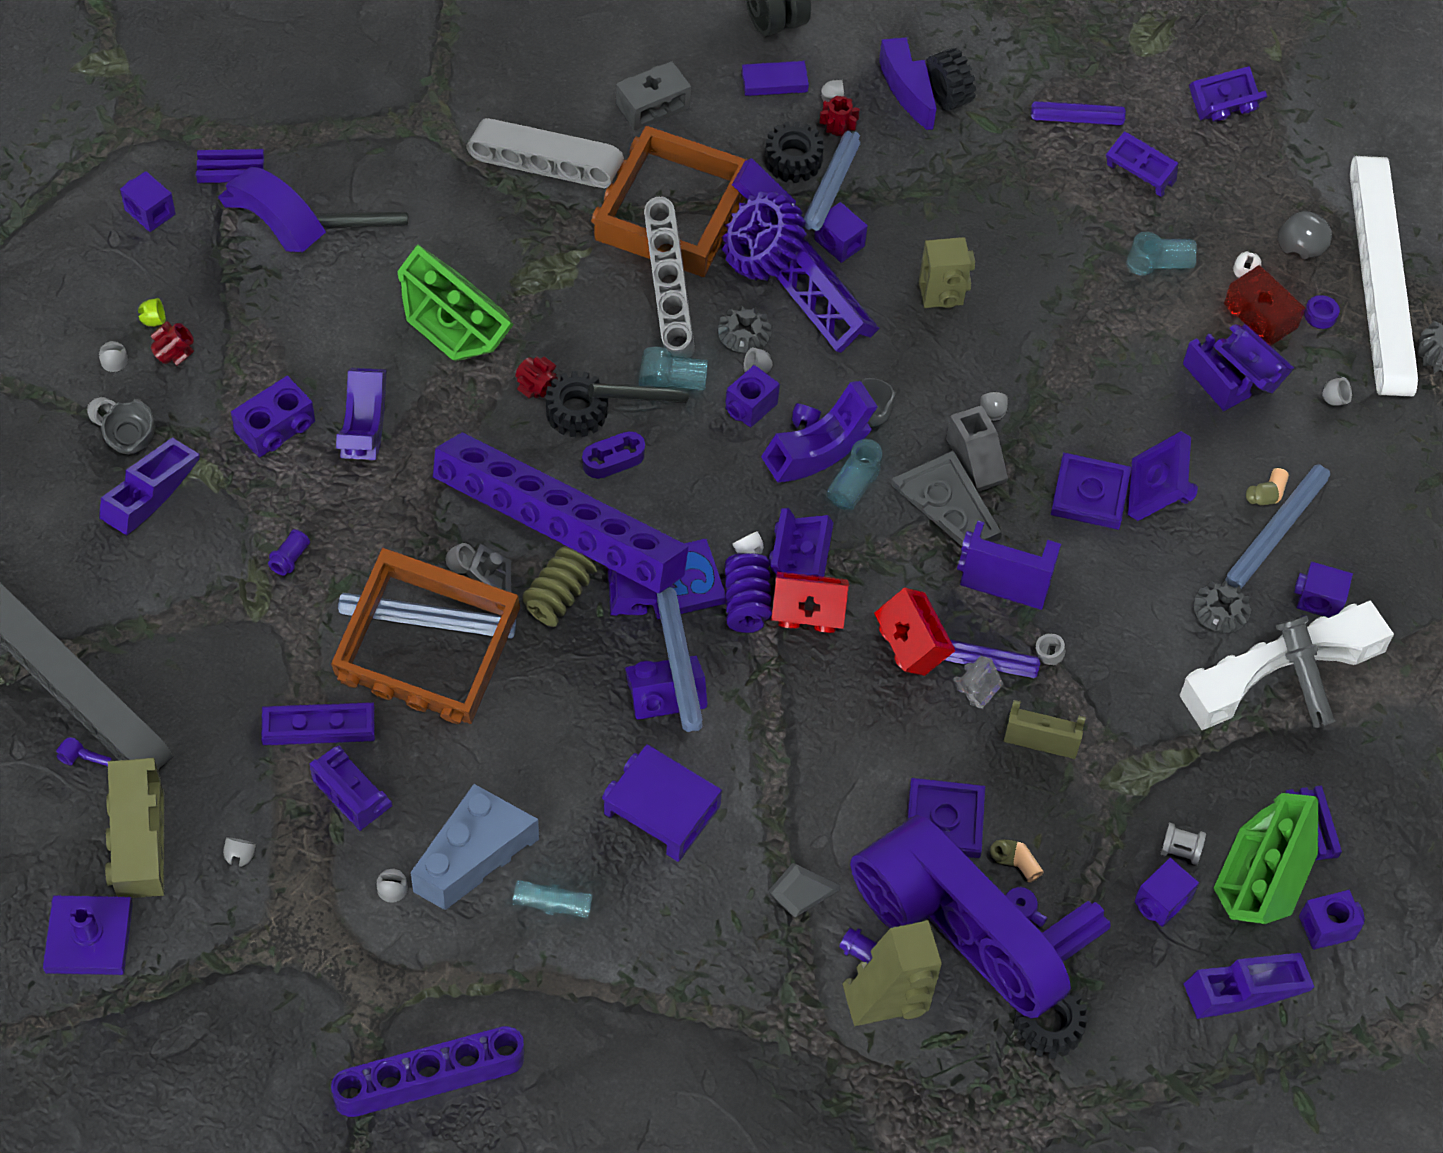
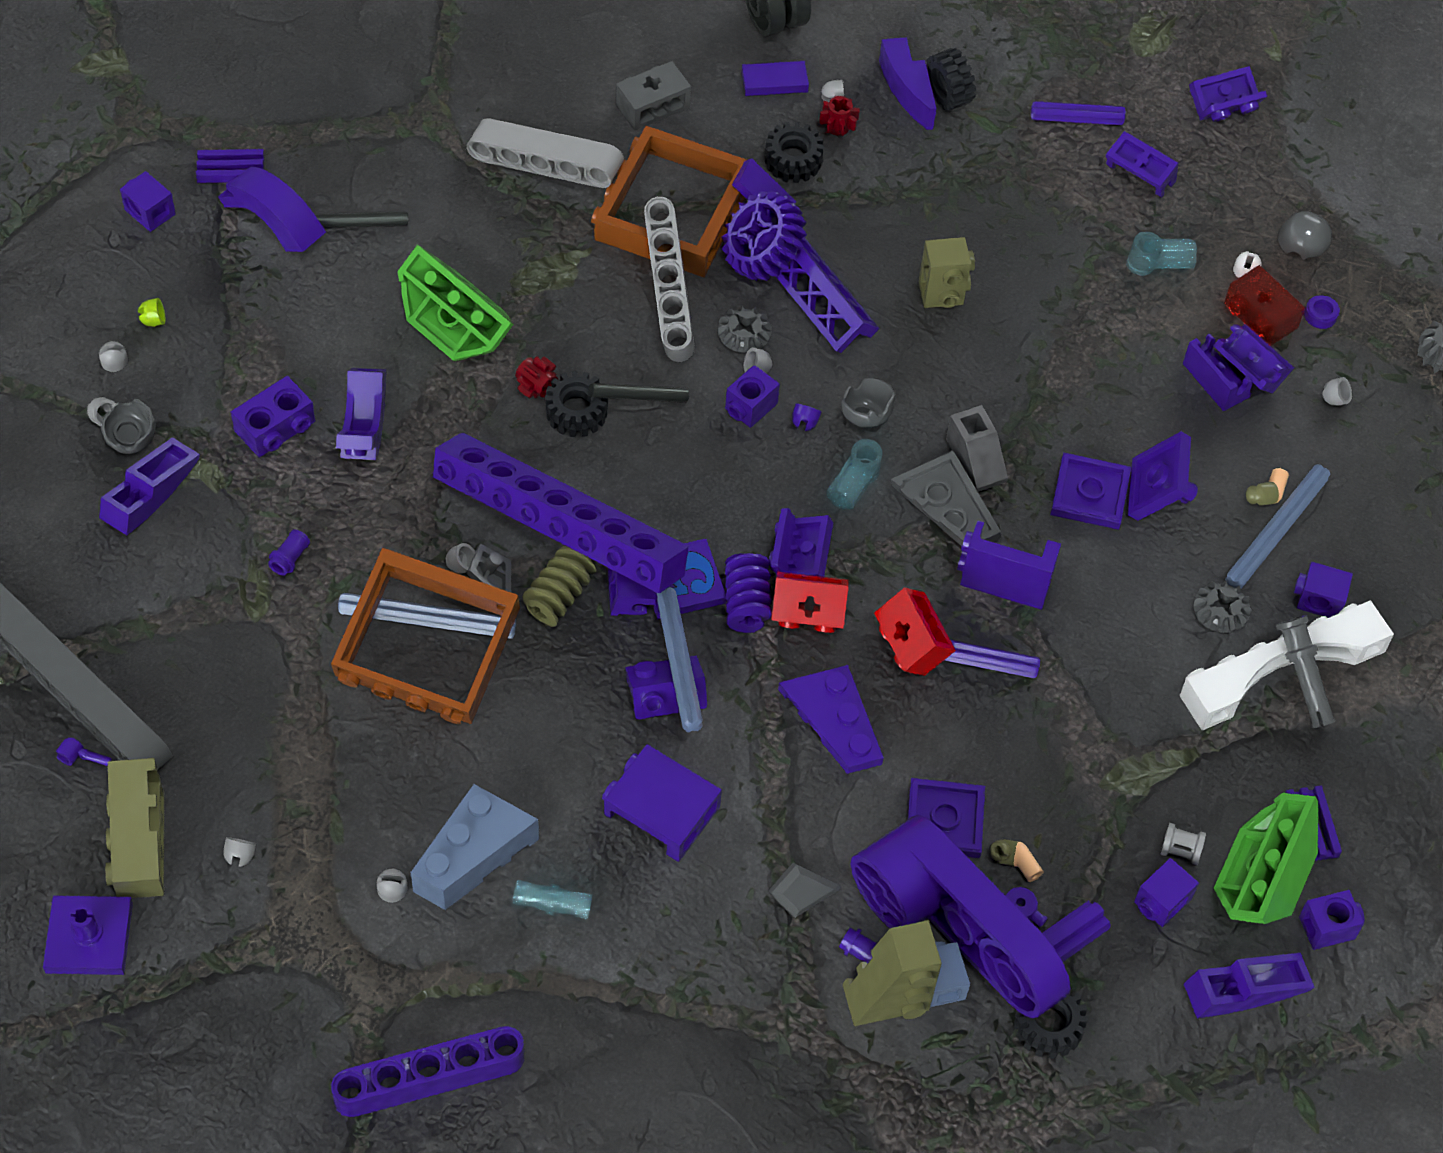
(172, 343): dark red gear -> none
(318, 723): dark purple tile -> none
(348, 788): dark purple hinge -> none
(614, 455): dark purple beam -> none
(664, 370): clear light blue piece -> none
(749, 544): white hinge -> none
(819, 446): dark purple arch -> none
(832, 181): sand blue axle -> none
(837, 714): none -> dark purple wing
(842, 233): dark purple brick -> none
(952, 979): none -> sand blue brick
(979, 681): clear tile -> none
(994, 404): light grey hinge -> none
(1043, 649): light grey hinge -> none
(1044, 732): olive hinge -> none
(1383, 277): white beam -> none

